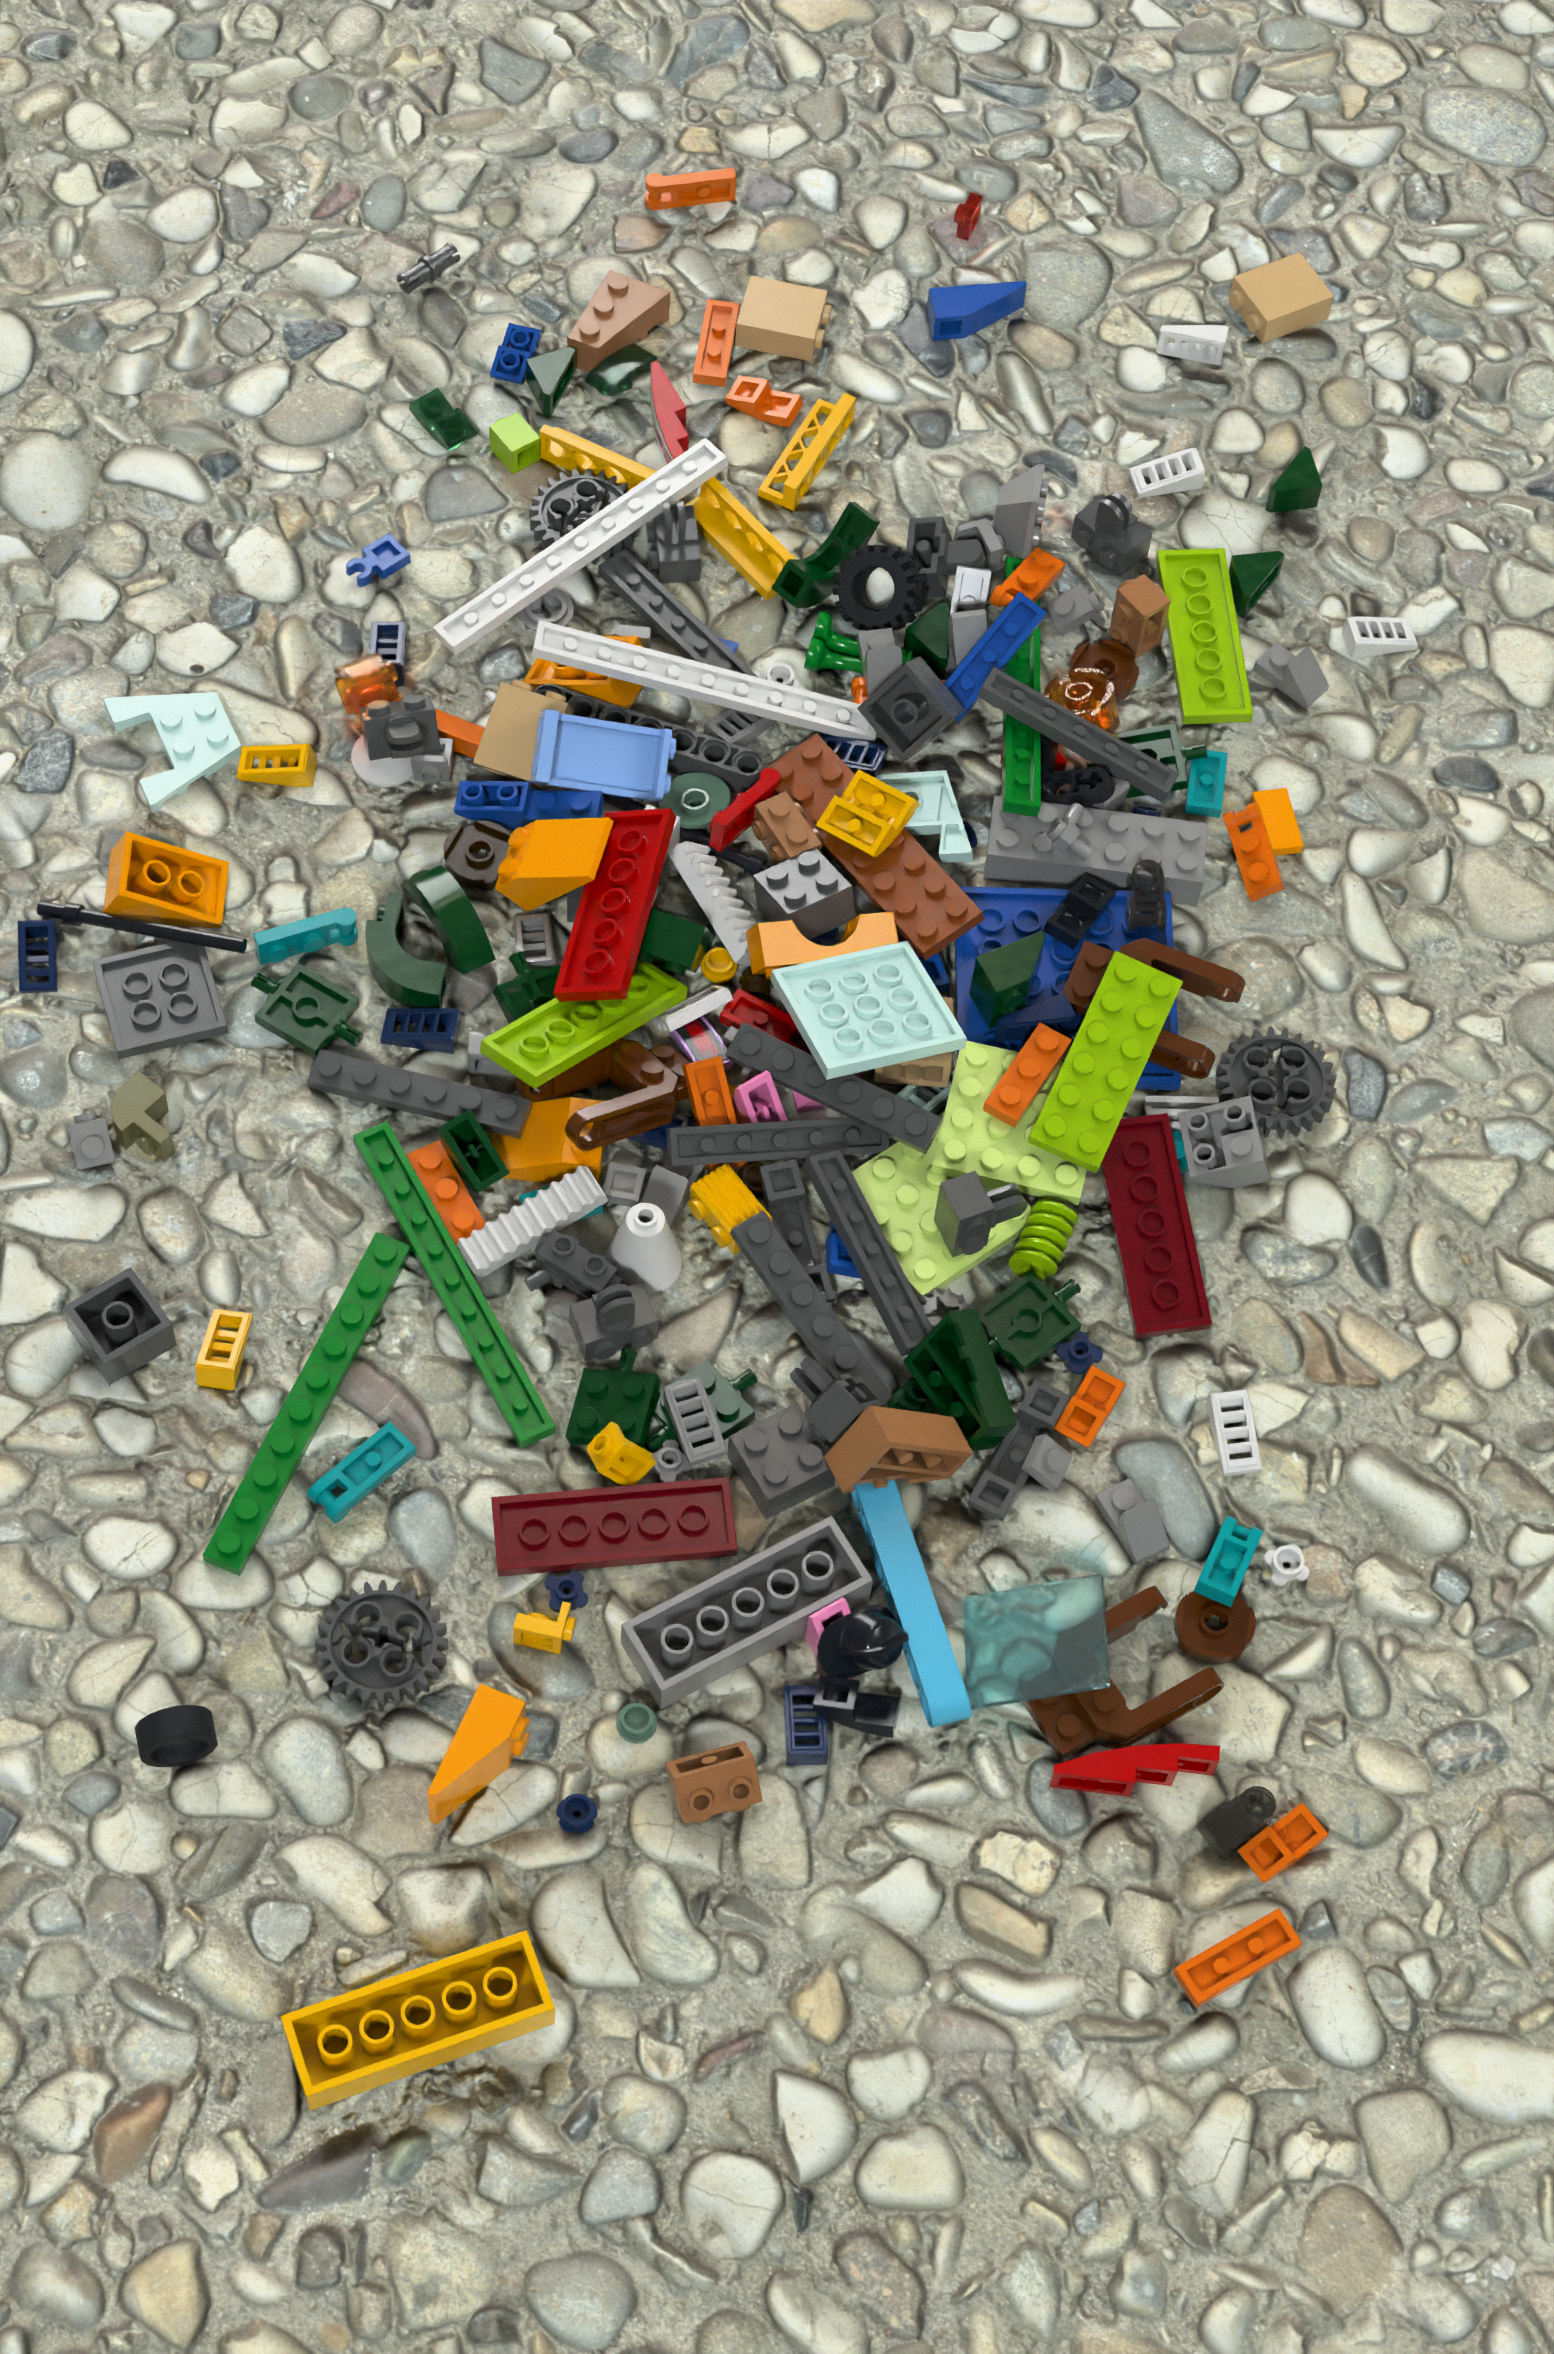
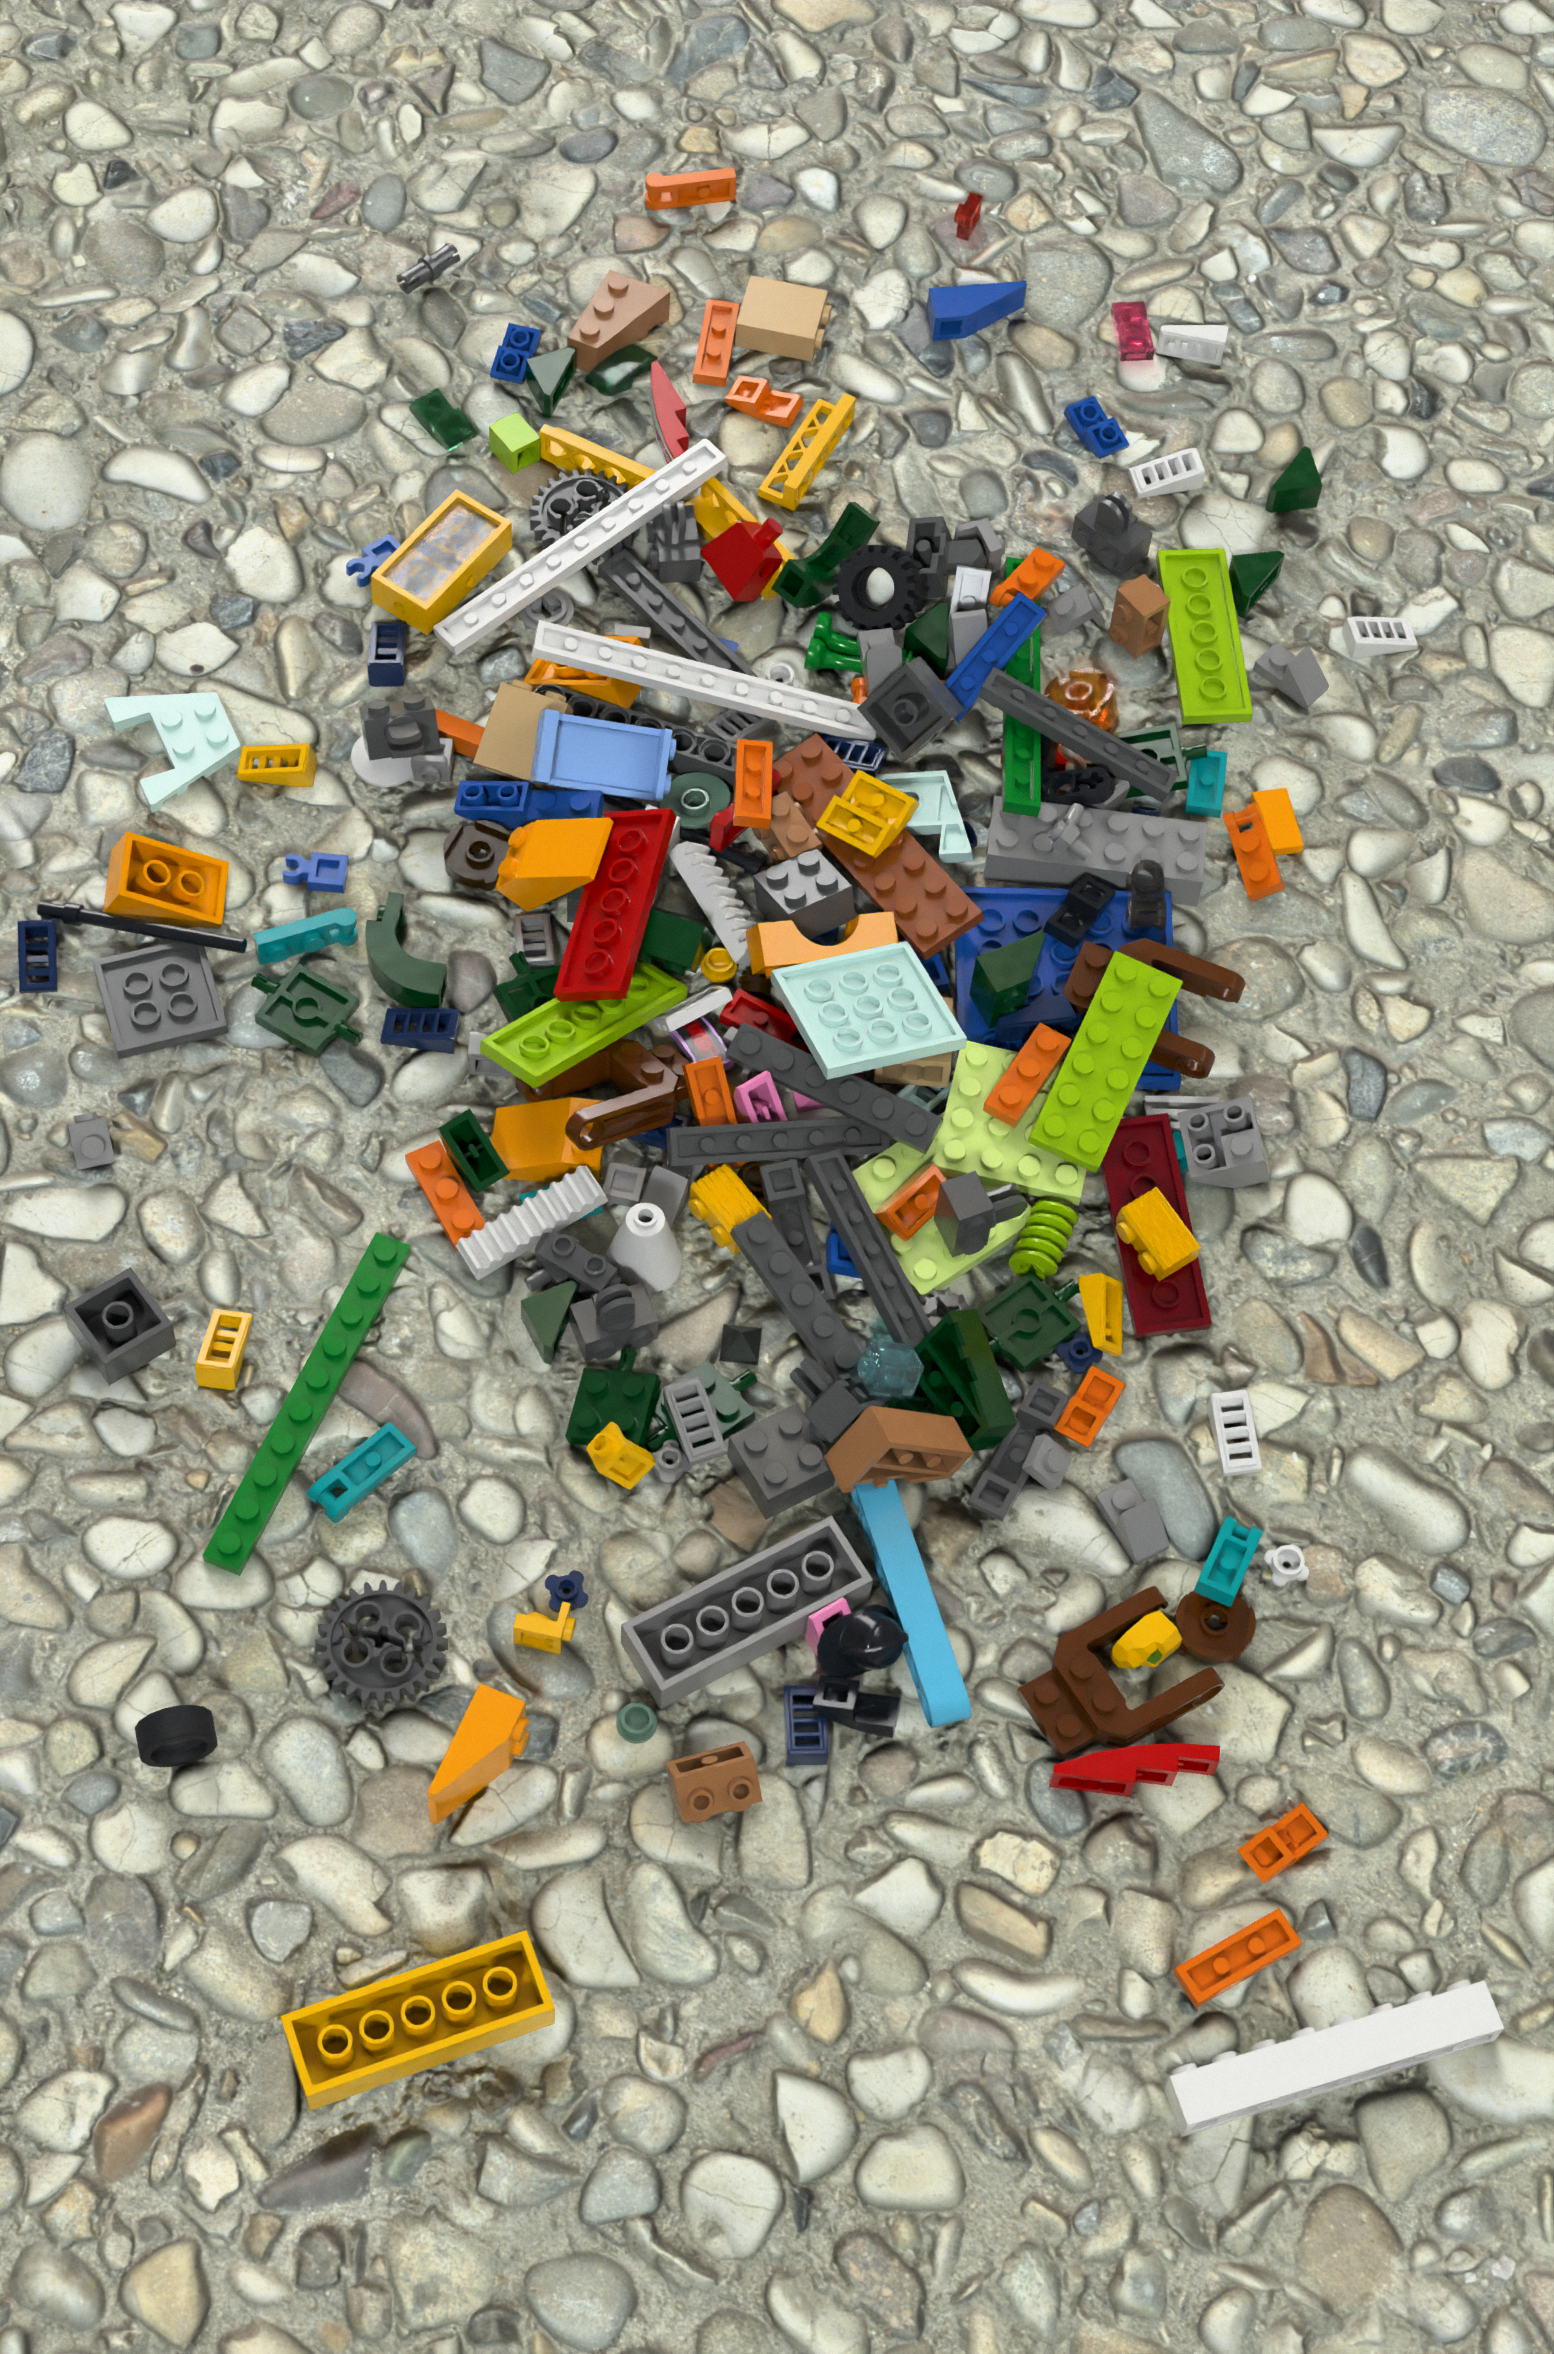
(135, 1116): olive brick -> none
(323, 873): none -> plate
(365, 682): clear orange brick -> none
(418, 1093): dark grey plate -> none
(441, 562): none -> brick
(452, 918): dark green arch -> none
(454, 1285): green plate -> none
(548, 1316): none -> dark green slope
(578, 1803): dark blue plate -> none
(613, 1526): dark red plate -> none
(740, 1344): none -> pearl dark grey slope
(745, 557): none -> red torso
(753, 783): none -> orange plate
(890, 1369): none -> clear light blue brick
(912, 1203): none -> orange slope
(1021, 510): light grey slope -> none
(1036, 1642): clear light blue piece -> none
(1094, 429): none -> blue slope
(1103, 1310): none -> yellow slope
(1112, 656): reddish brown plate -> none
(1132, 331): none -> clear pink plate
(1147, 1642): none -> yellow rock
(1157, 1234): none -> yellow brick
(1233, 1825): clear smoke piece -> none
(1280, 297): tan brick -> none
(1308, 1081): dark grey gear -> none
(1332, 2057): none -> white brick

